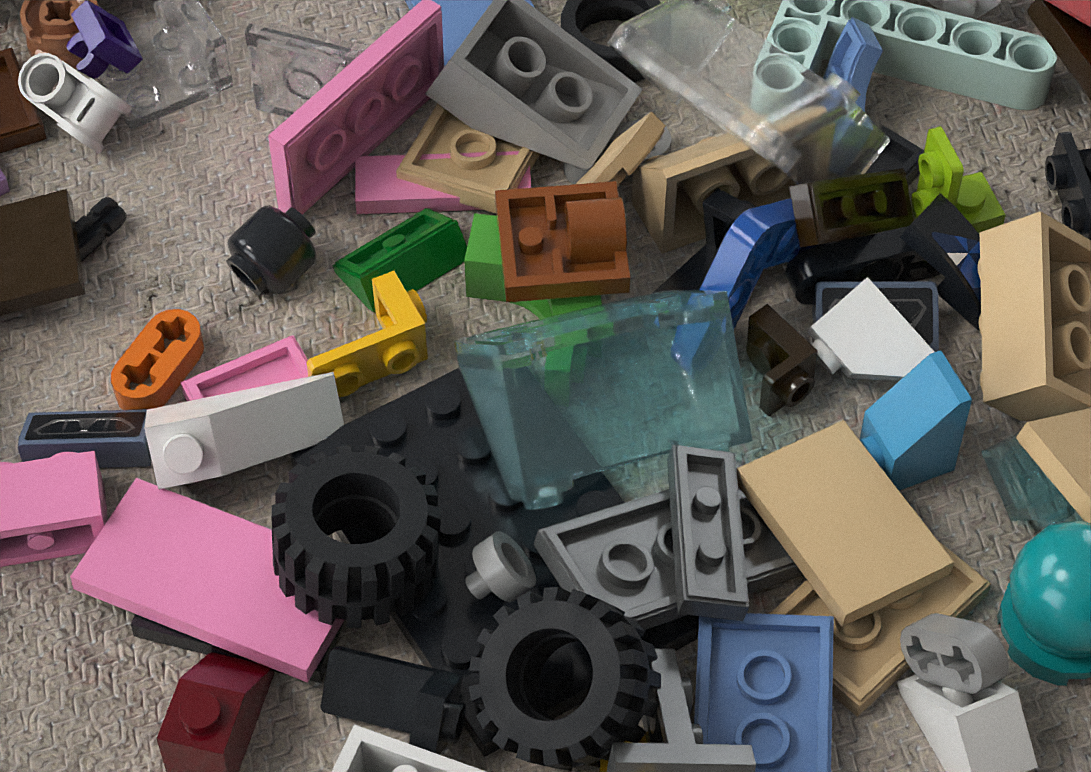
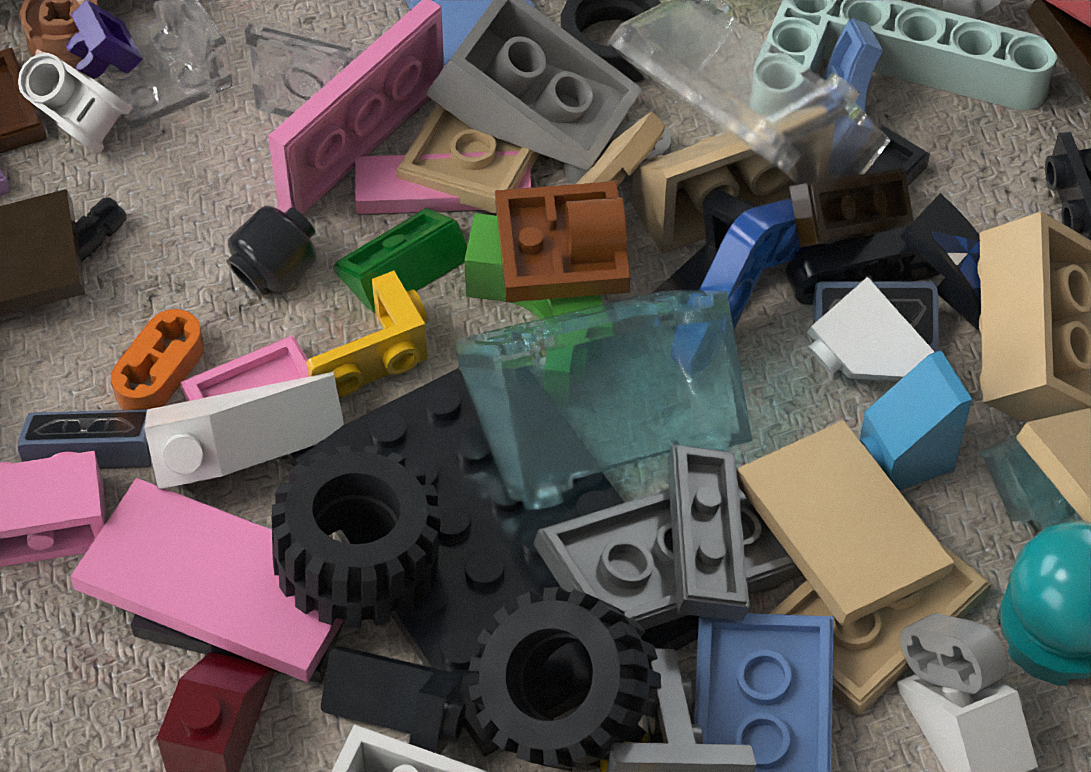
(500, 569): light grey tile -> none
(782, 358): dark brown bracket -> none
(943, 173): lime bracket -> none

